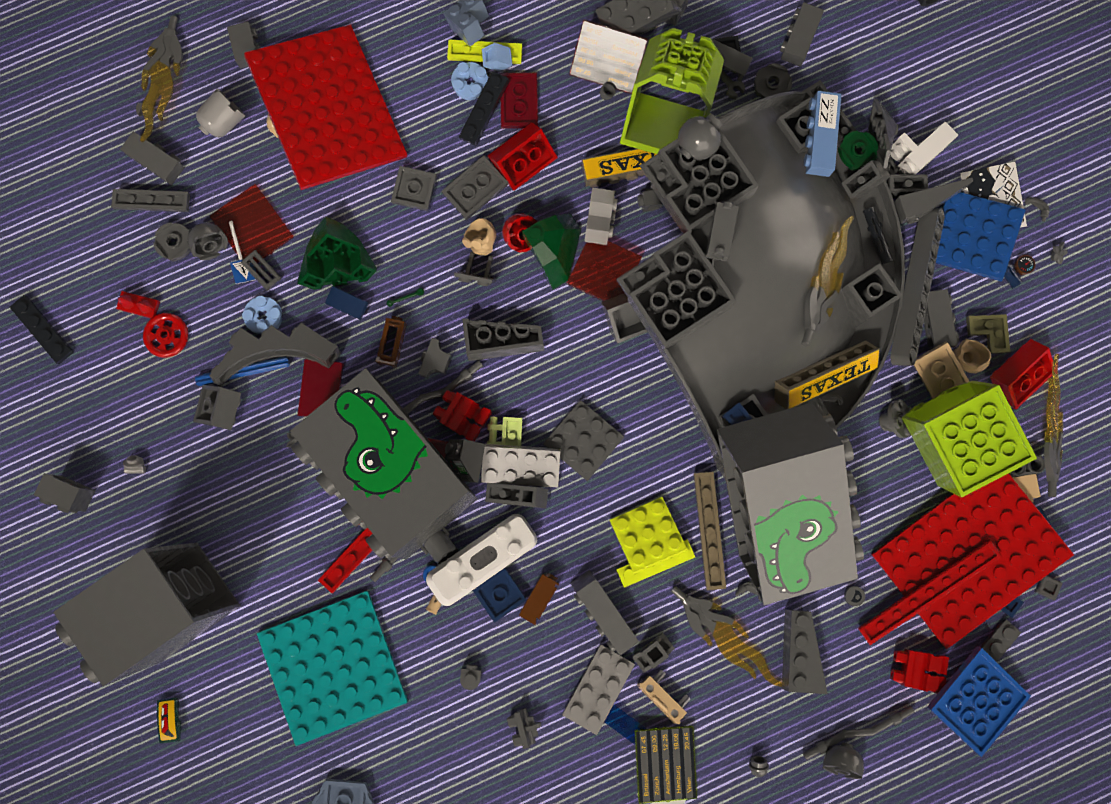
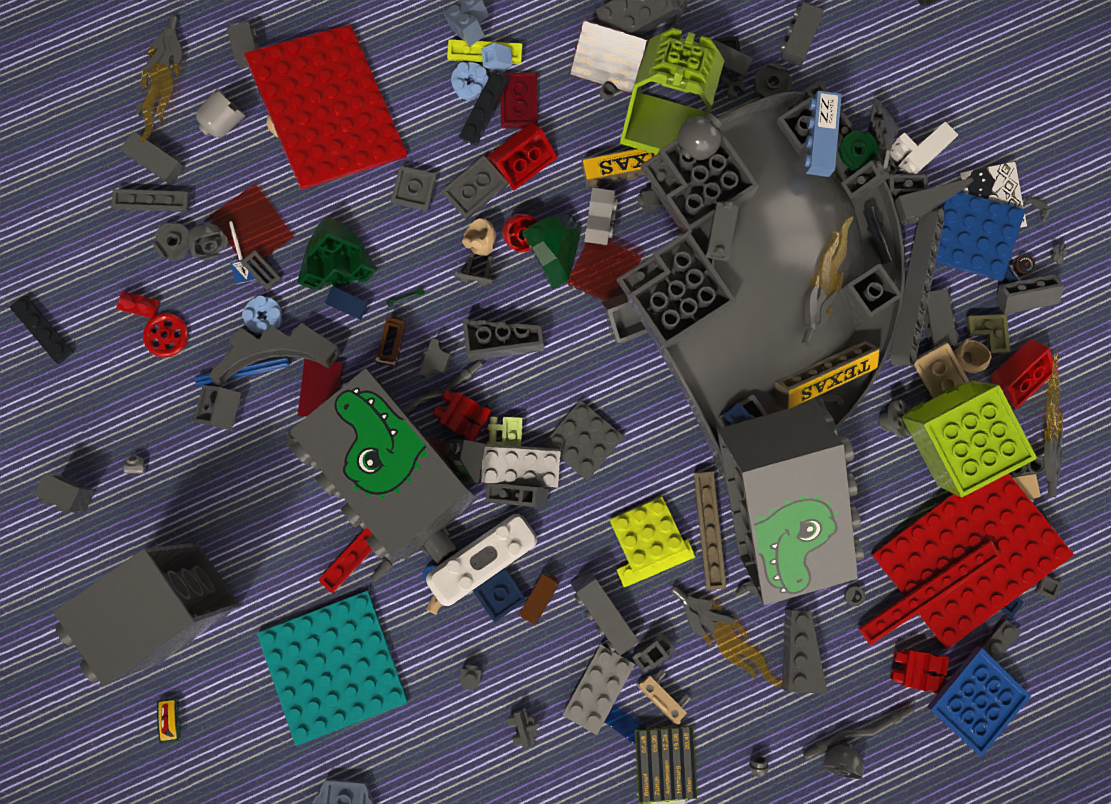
(1029, 294): none -> dark grey brick

